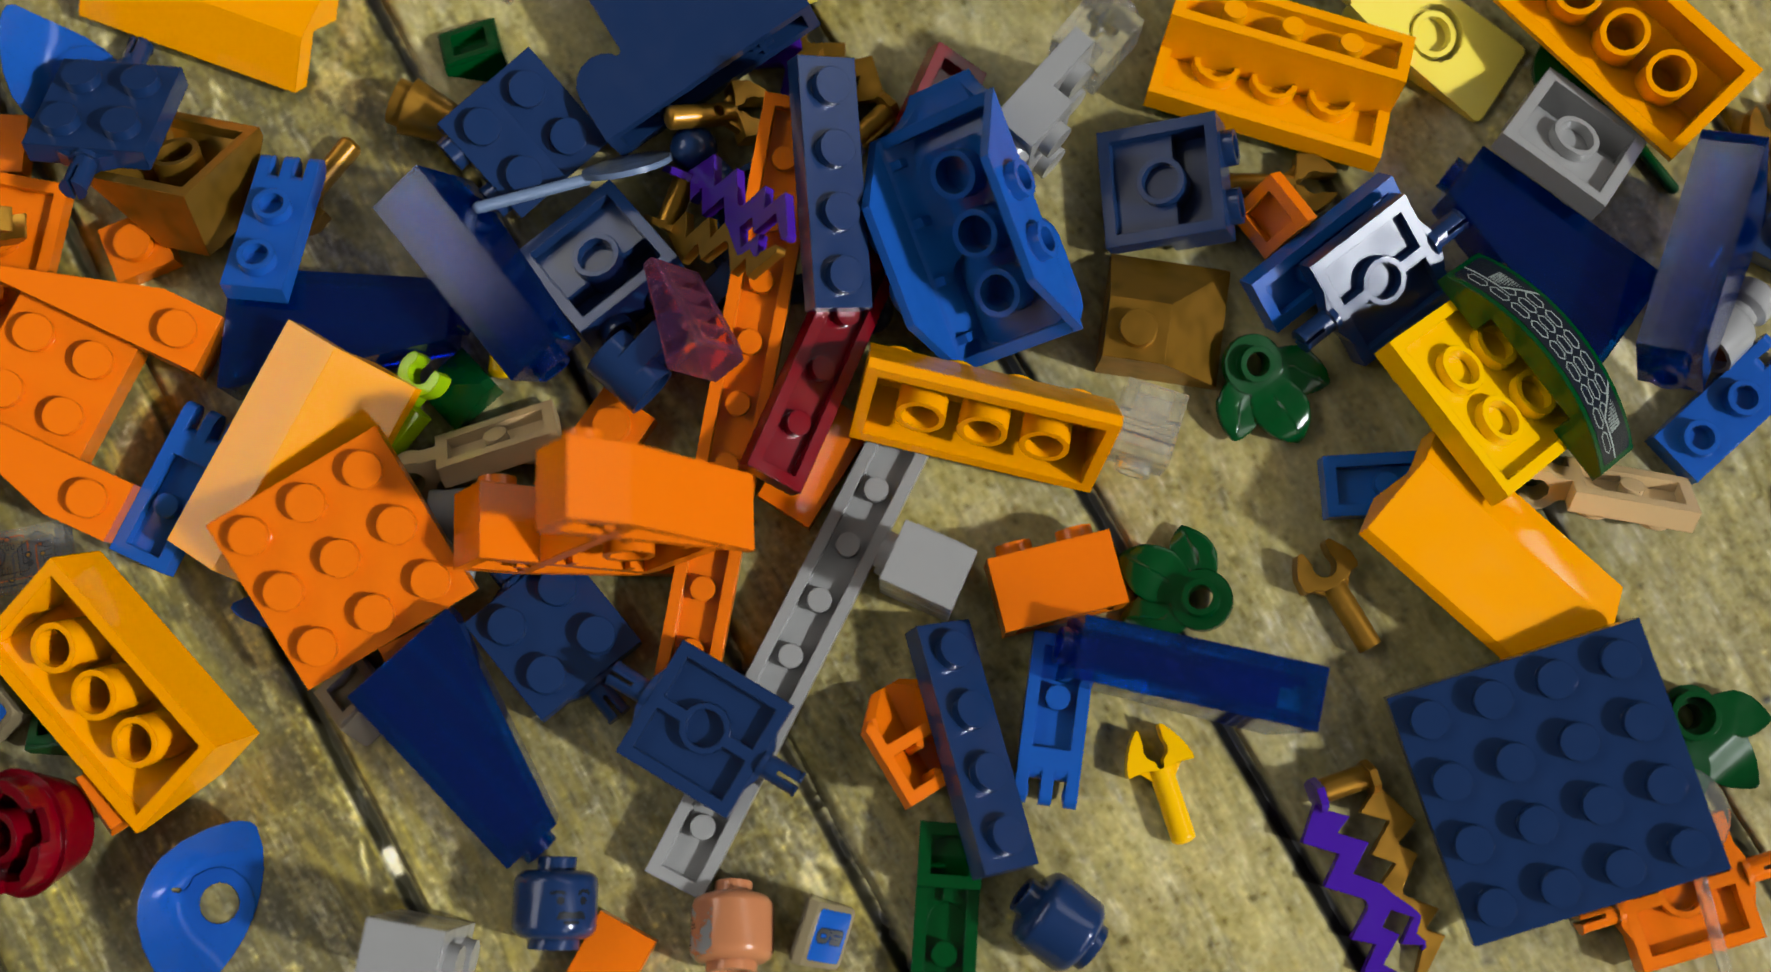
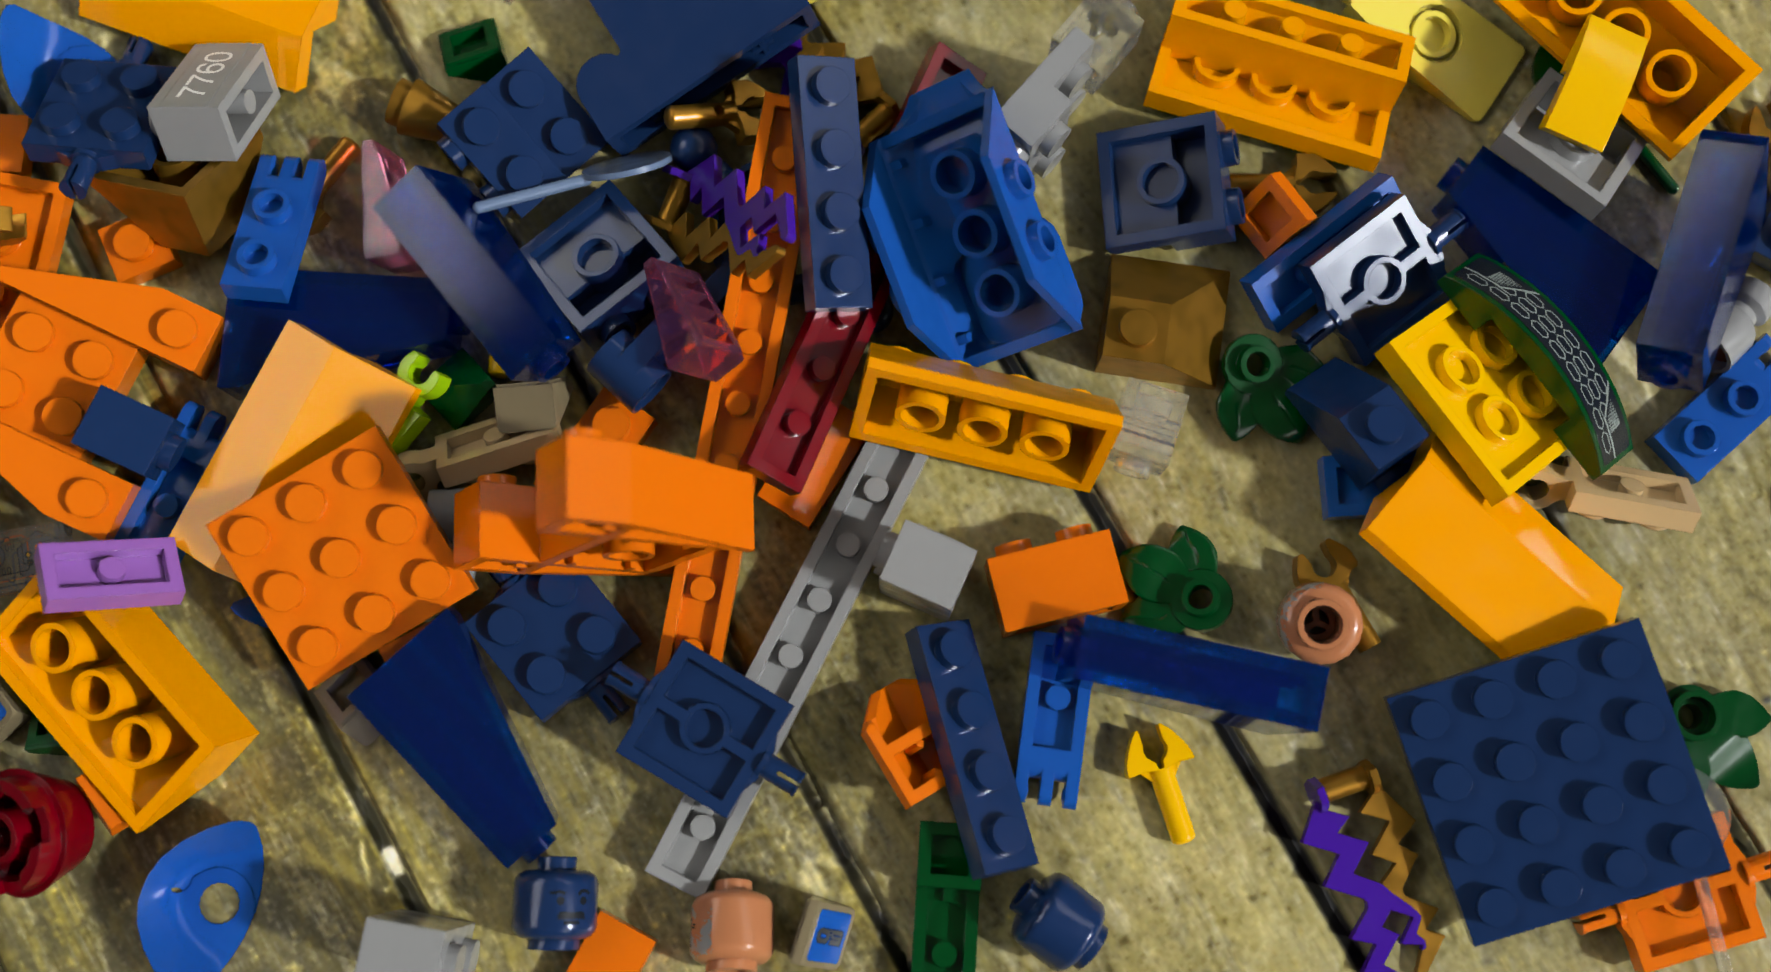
(108, 574): none -> medium lavender plate
(130, 434): none -> dark blue slope
(214, 102): none -> light grey brick
(380, 173): none -> clear pink slope
(531, 405): none -> dark tan slope
(1339, 633): none -> nougat head
(1357, 420): none -> dark blue slope
(1594, 84): none -> yellow slope

